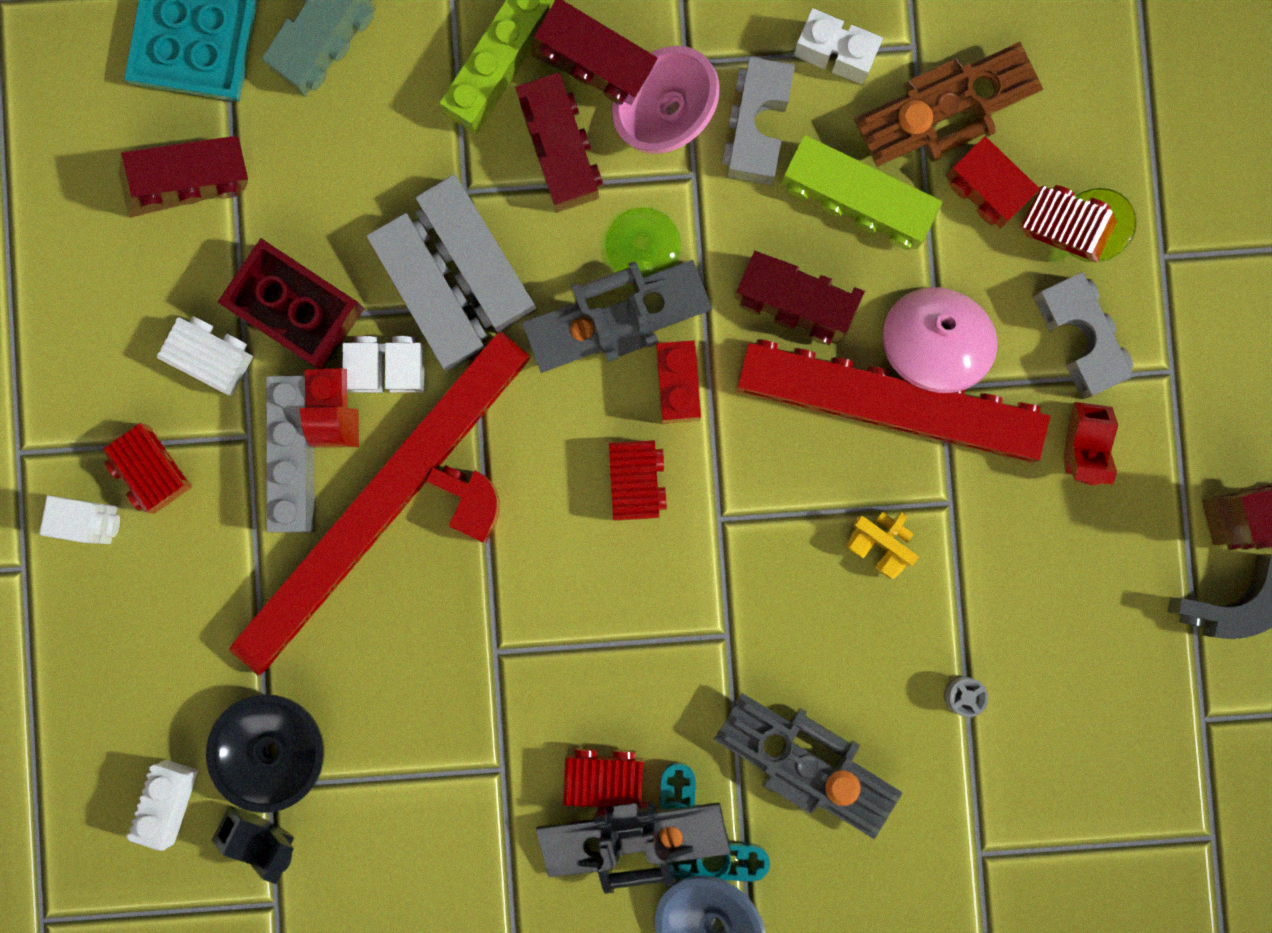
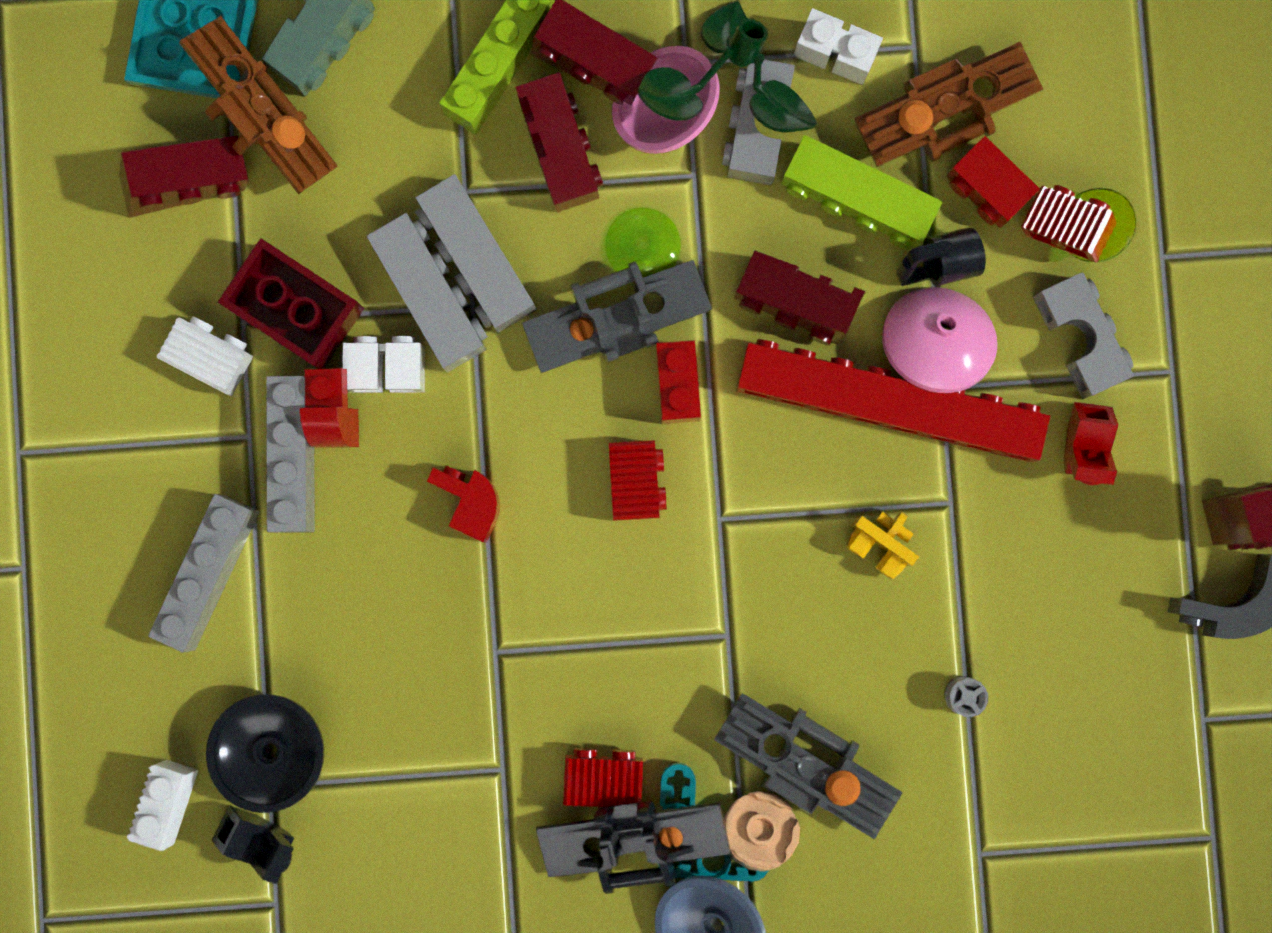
(79, 520): white piece -> none
(146, 469): red brick -> none
(204, 573): none -> light grey brick
(251, 107): none -> dark orange piece
(379, 503): red beam -> none
(740, 40): none -> dark green plant
(761, 831): none -> light nougat tile
(945, 259): none -> black piece

